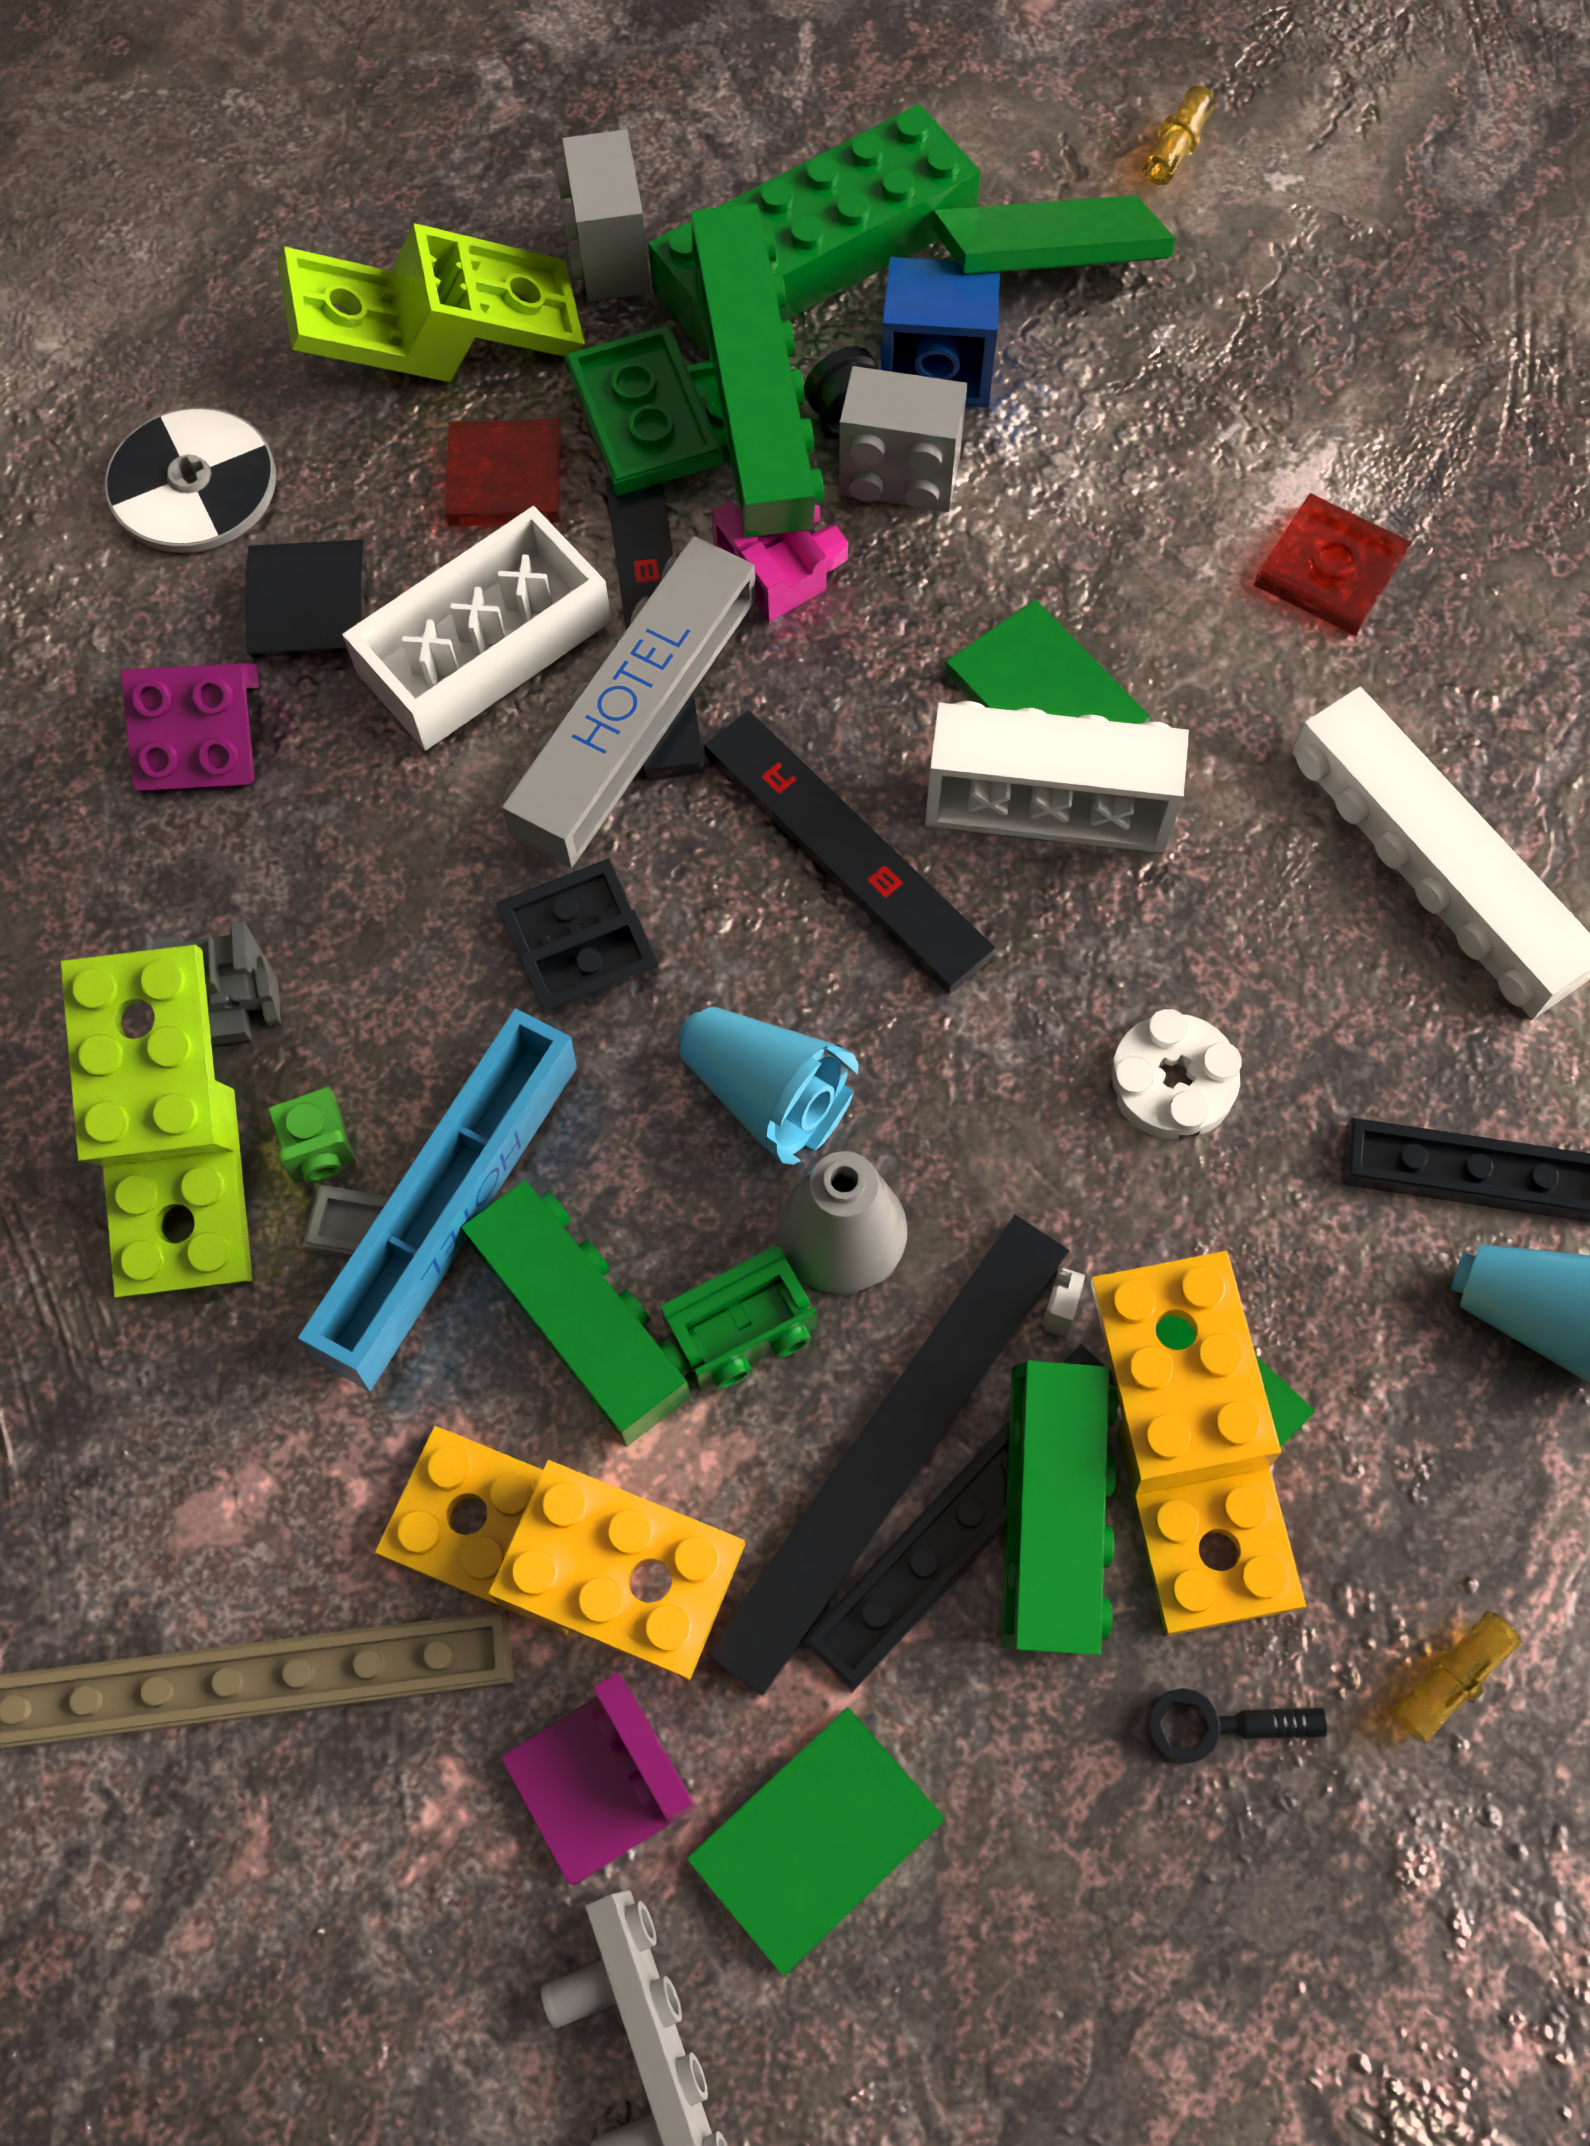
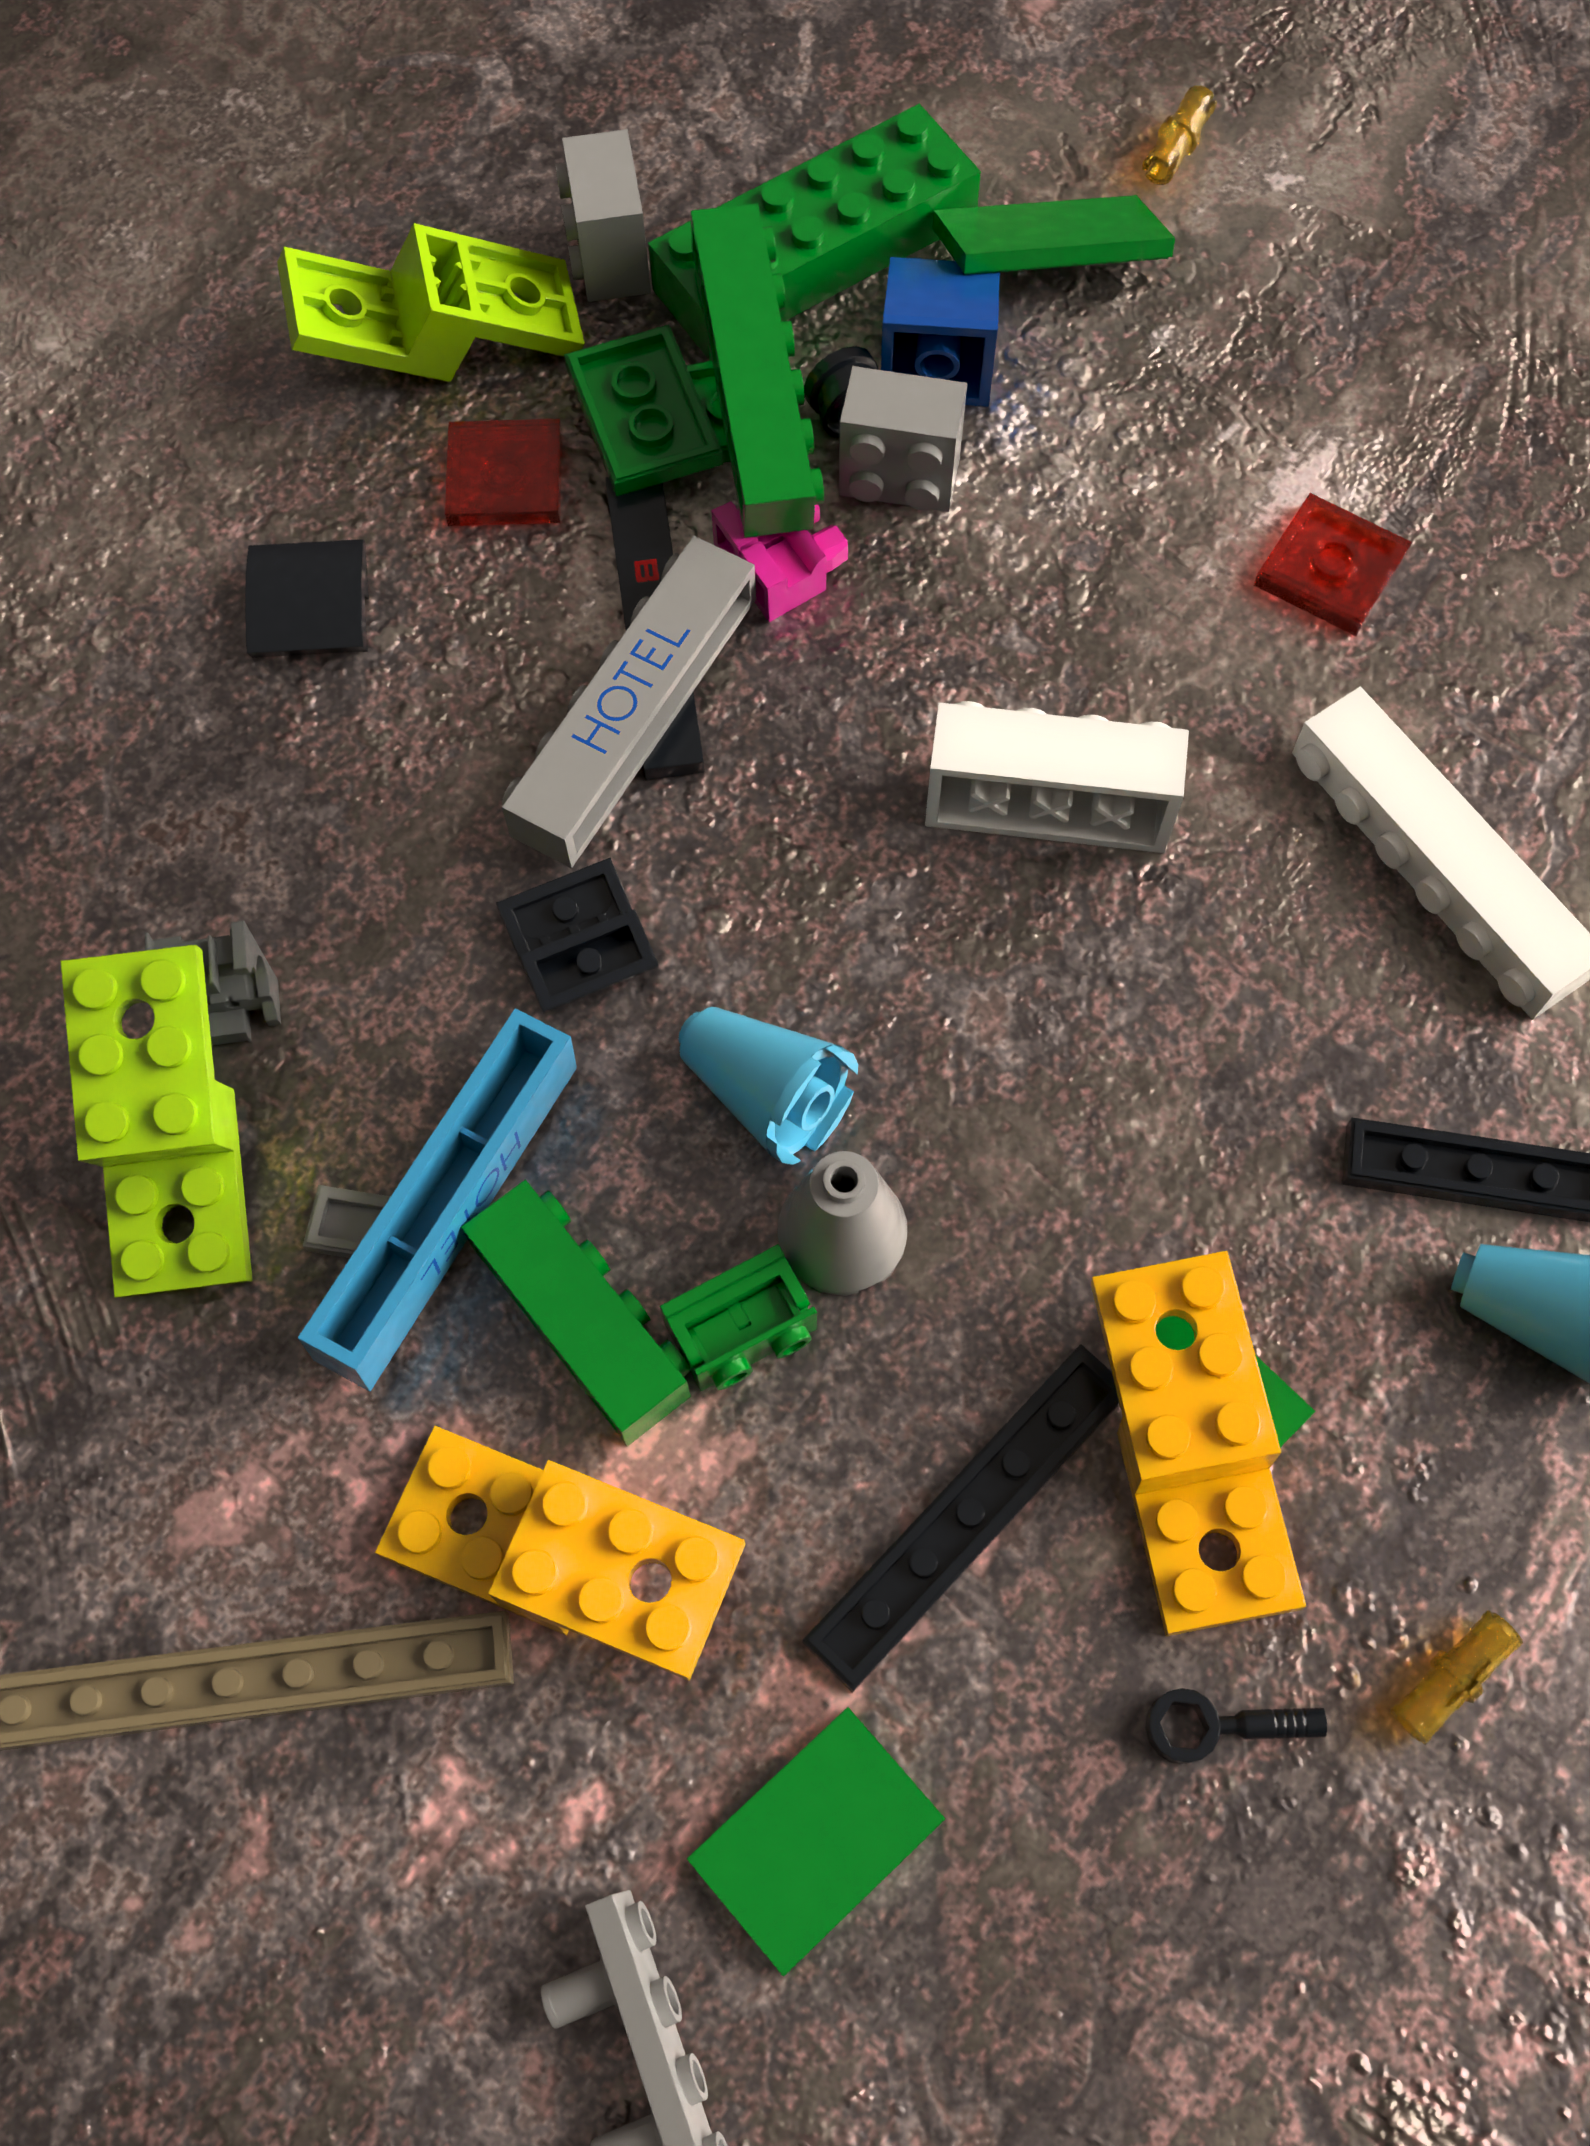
(157, 504): piece -> none
(189, 725): magenta bracket -> none
(312, 1136): bright green bracket -> none
(479, 627): white brick -> none
(598, 1781): magenta bracket -> none
(850, 852): black tile -> none
(886, 1457): black tile -> none
(1041, 667): green tile -> none
(1058, 1508): green brick -> none
(1063, 1302): white tile -> none
(1183, 1041): white plate -> none

